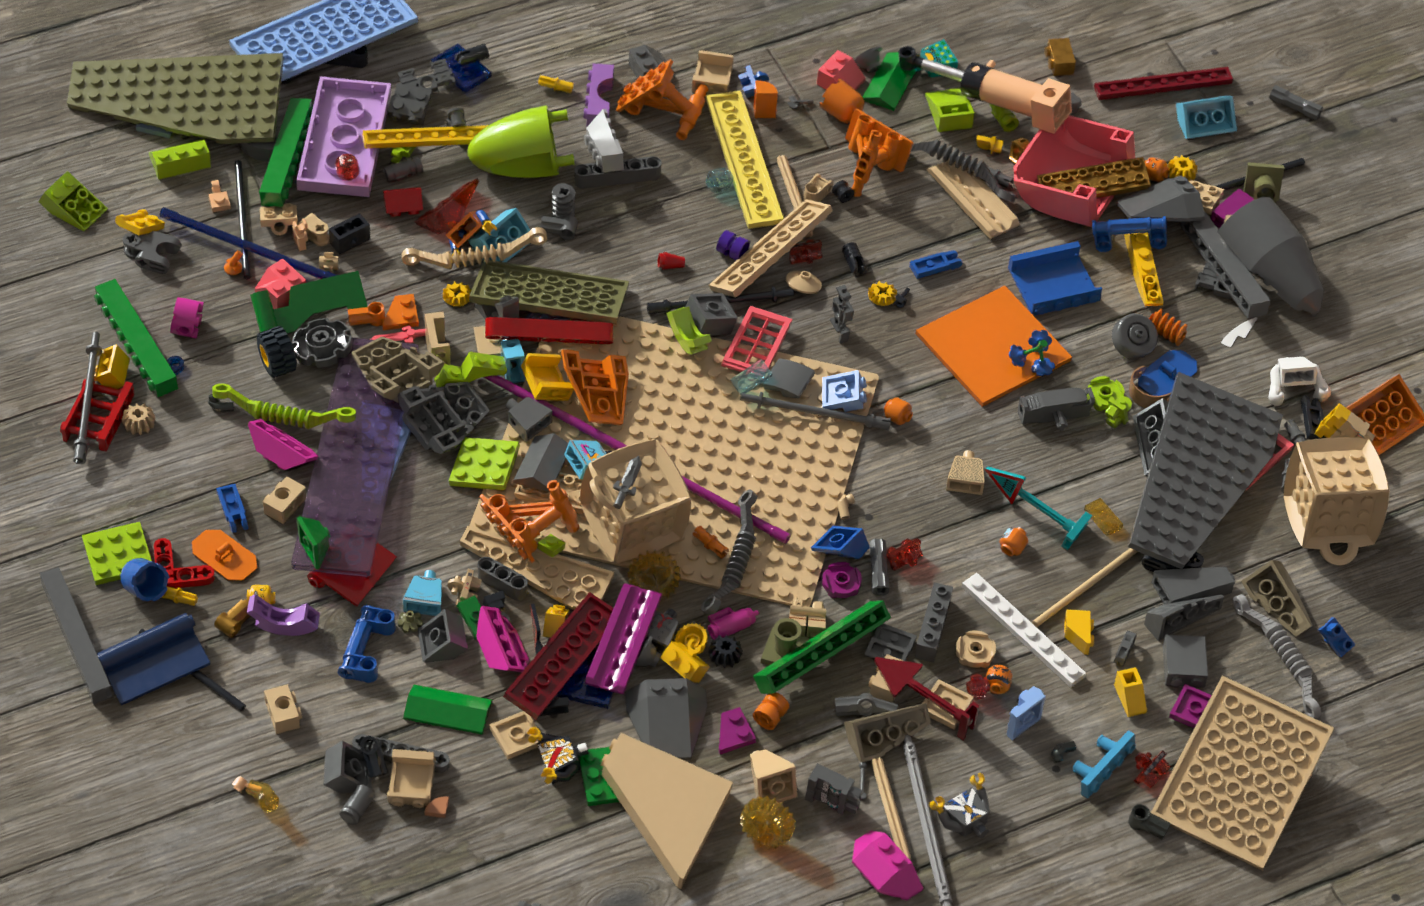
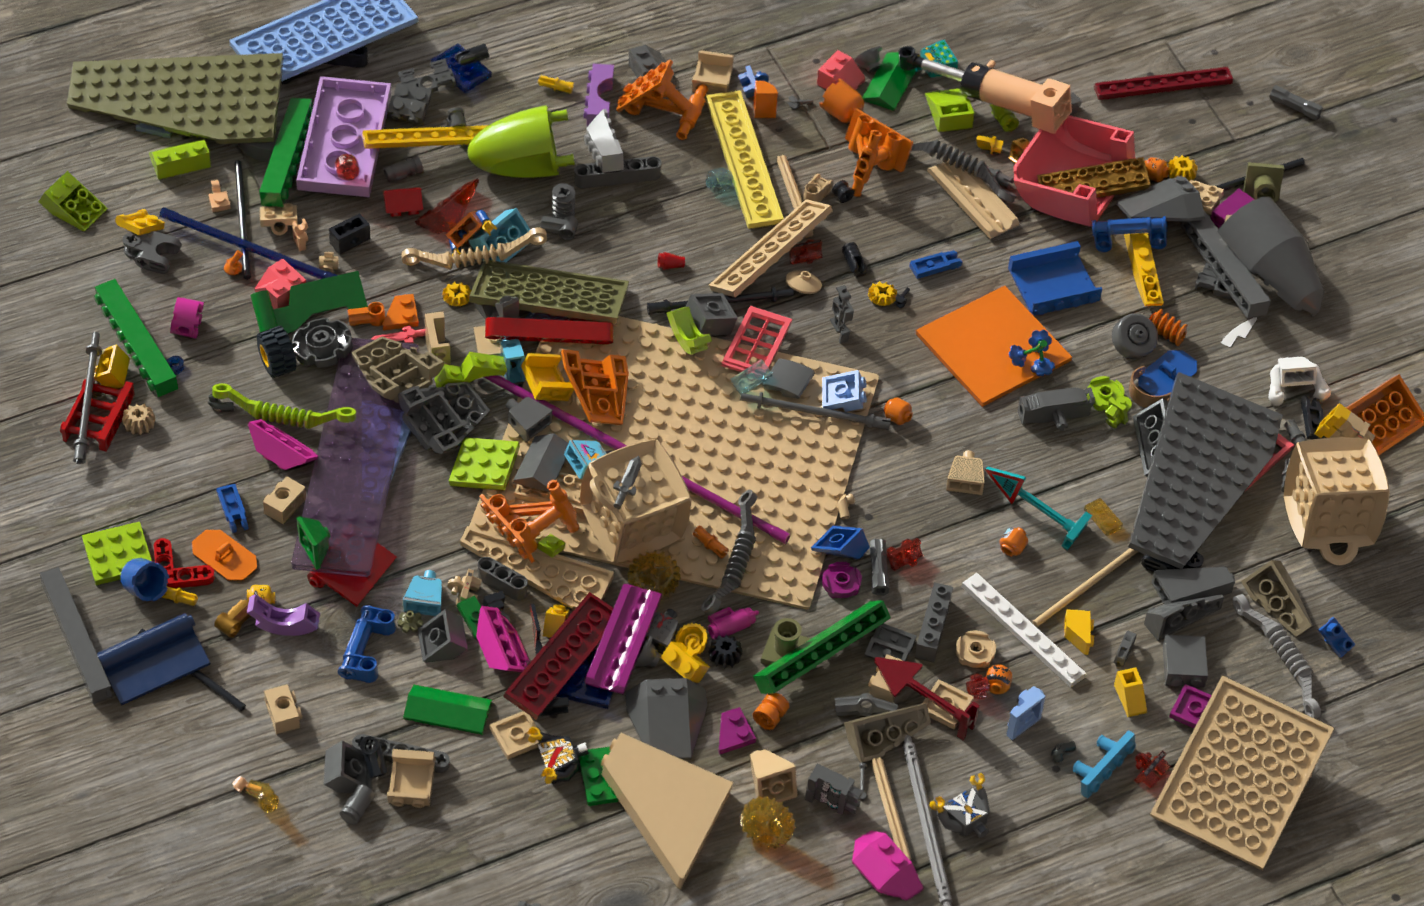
(316, 230): tan piece -> none
(399, 152): lime plate -> none
(437, 807): nougat tile -> none
(731, 245): dark purple wheel -> none
(813, 616): tan hips -> none
(1060, 57): pearl gold brick -> none
(1149, 821): pearl dark grey piece -> none
(1207, 116): medium azure slope -> none

